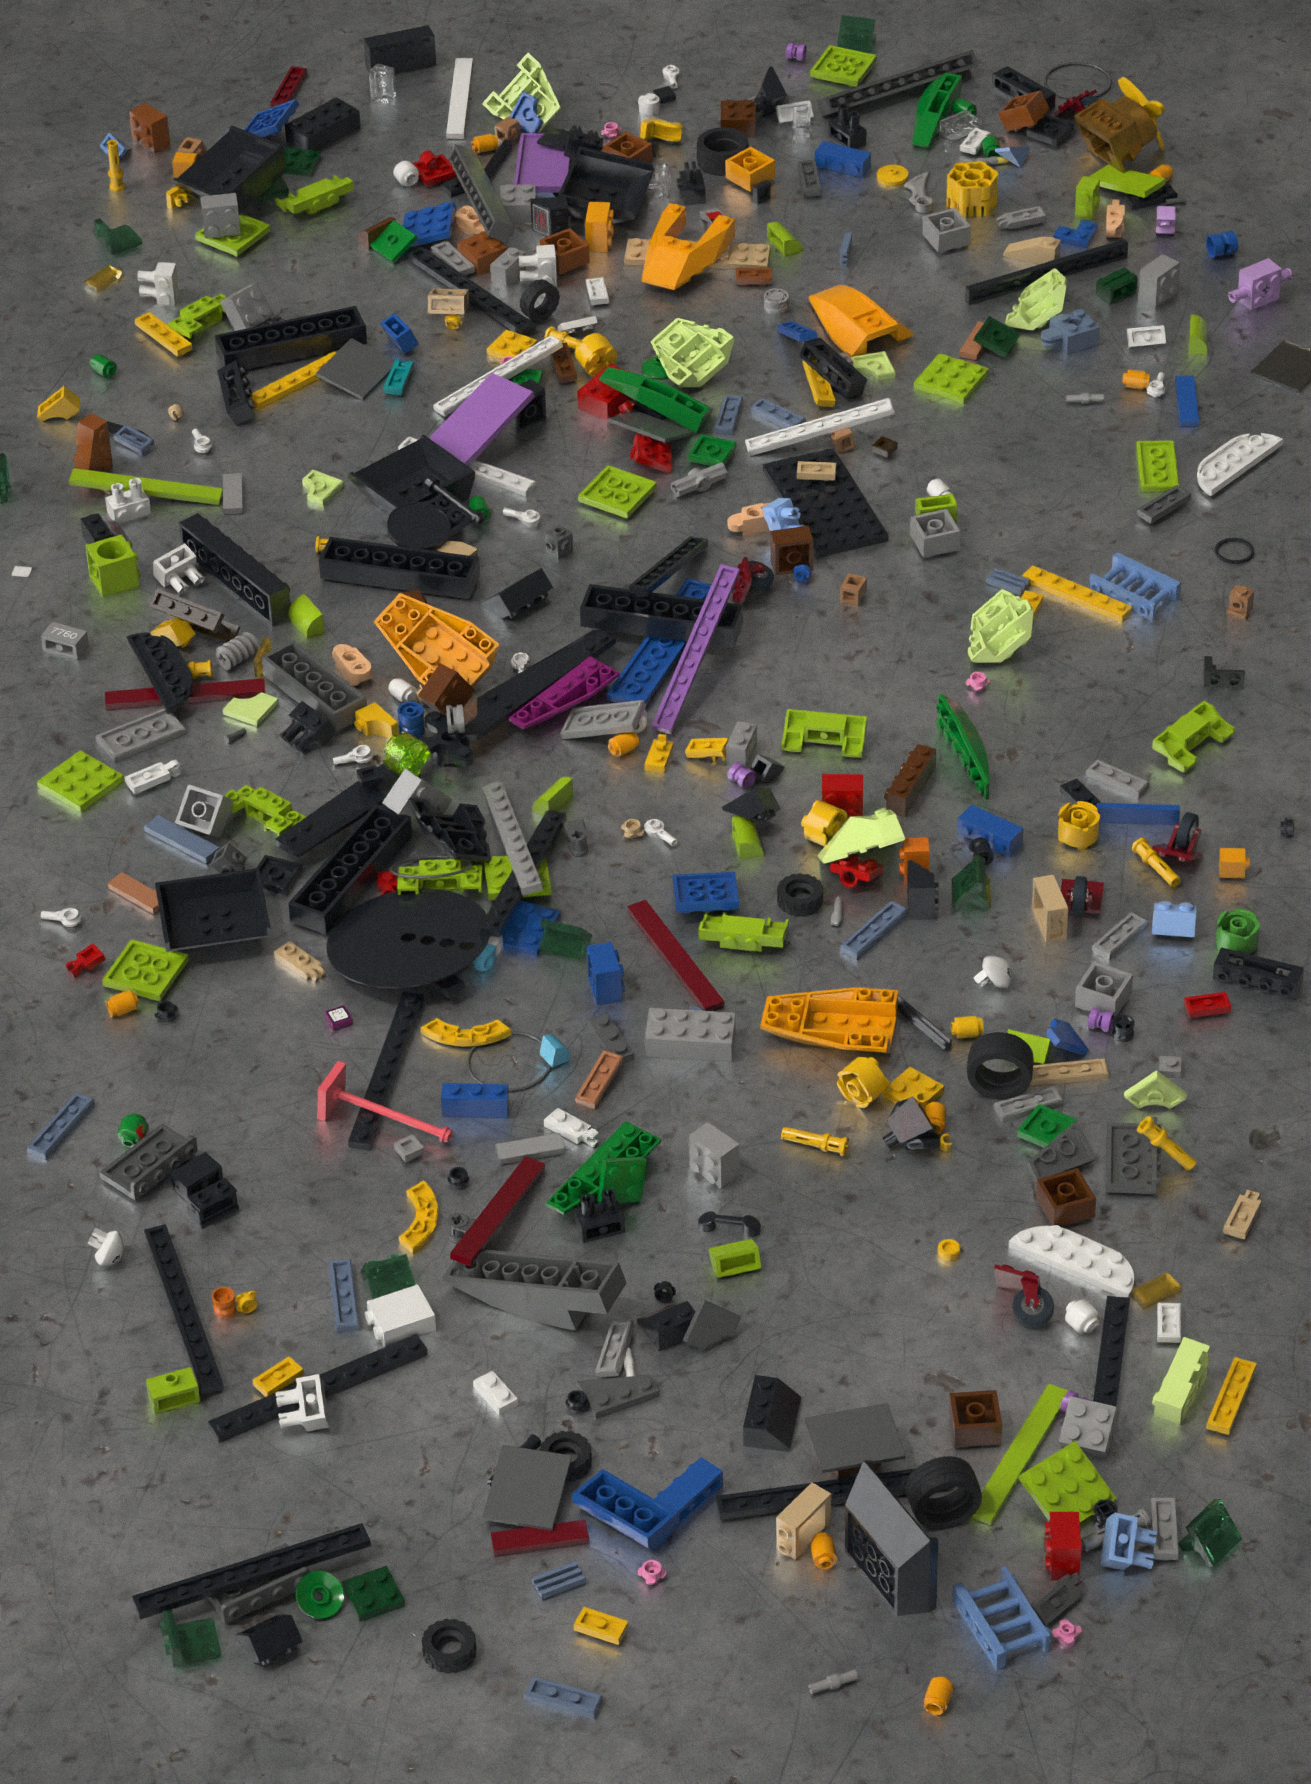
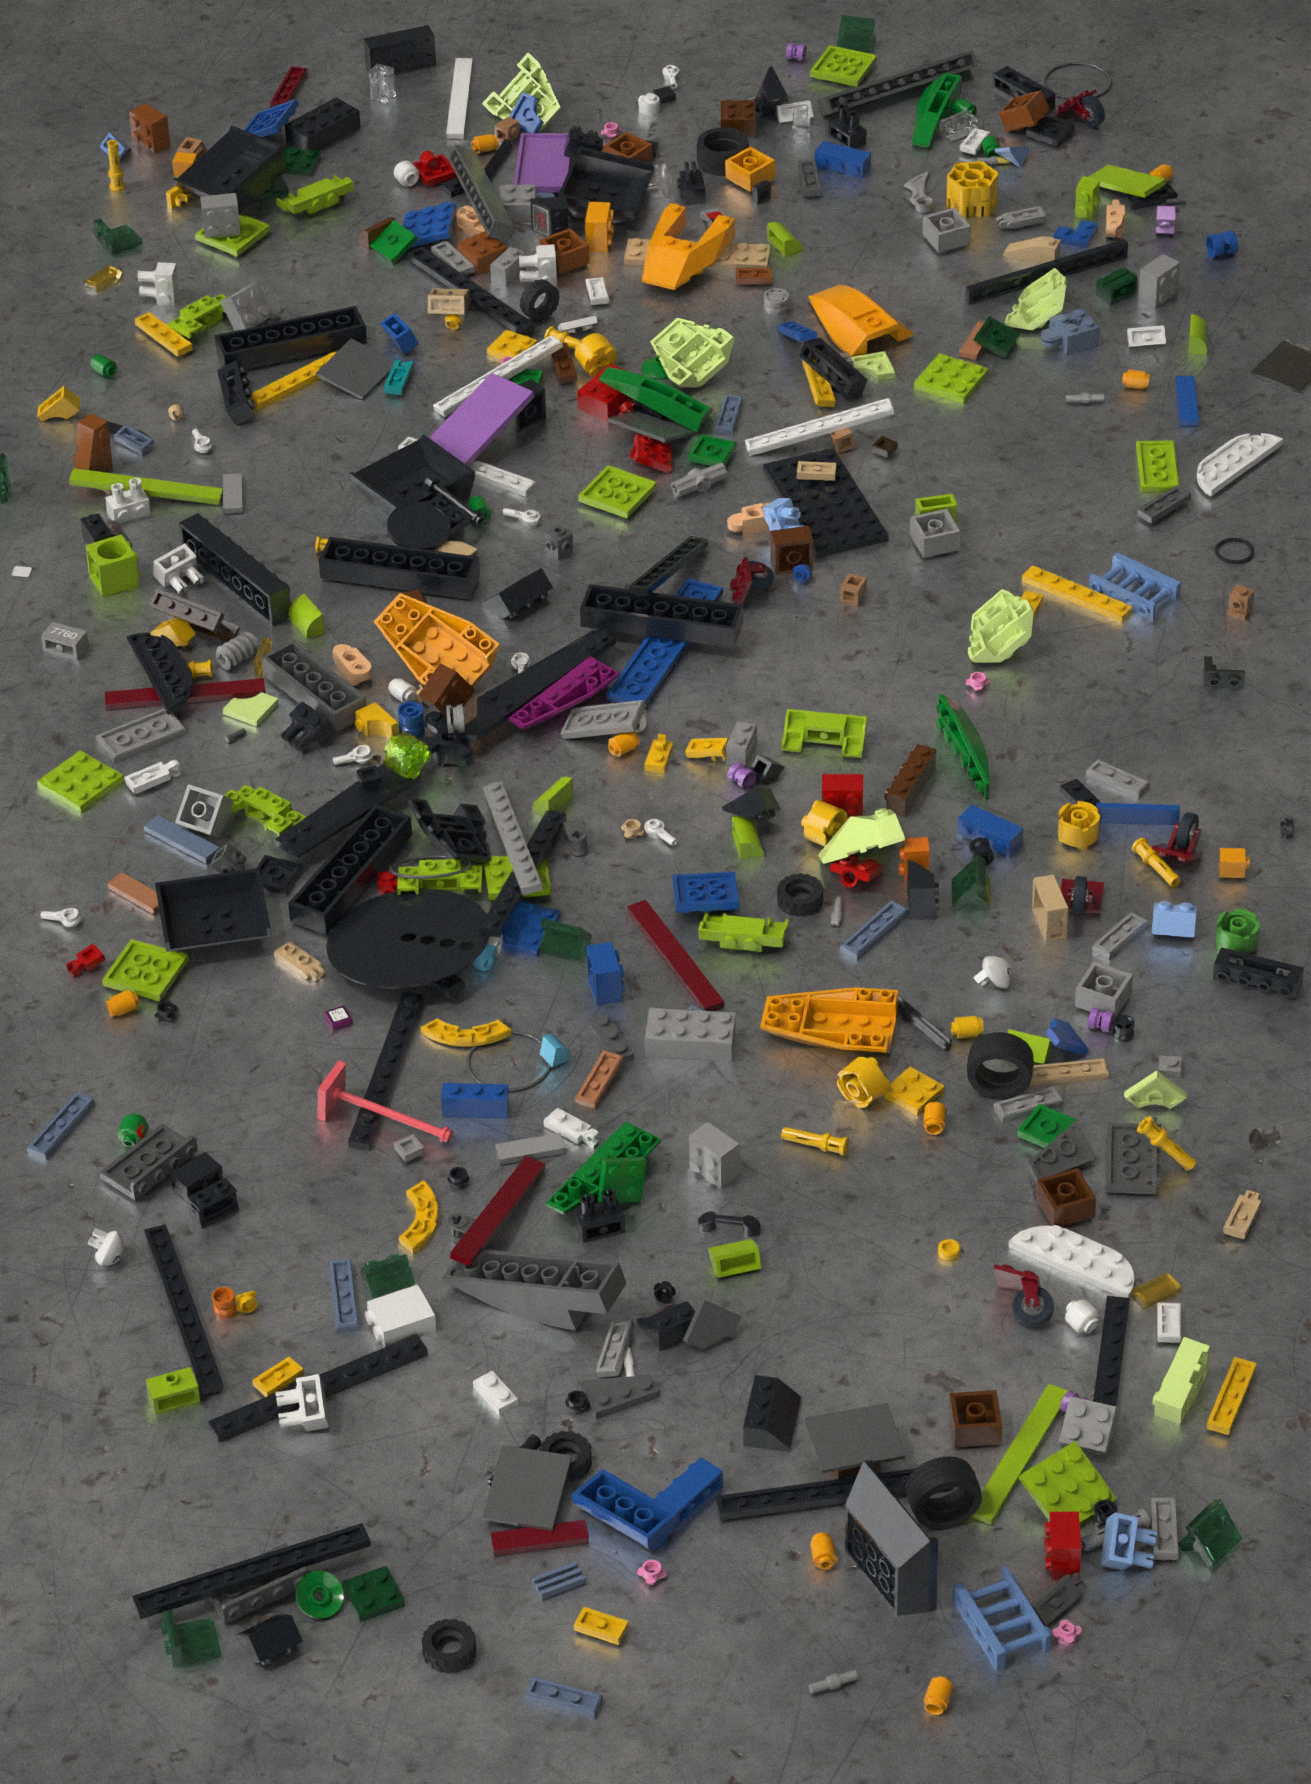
(321, 487): yellowish green tile -> none
(414, 787): light grey wedge -> none
(554, 138): black piece -> none
(661, 130): yellow animal -> none
(695, 649): medium lavender plate -> none
(776, 413): sand blue tile -> none
(802, 1520): tan window -> none
(846, 249): sand blue tile -> none
(892, 175): yellow piece -> none
(913, 1127): torso -> none
(938, 487): white brick -> none
(1008, 581): sand blue tile -> none
(1120, 126): pearl gold brick -> none
(1156, 387): white plate -> none
(1189, 732): lime bracket -> none
(1207, 1004): red plate -> none
(1260, 284): lavender brick -> none

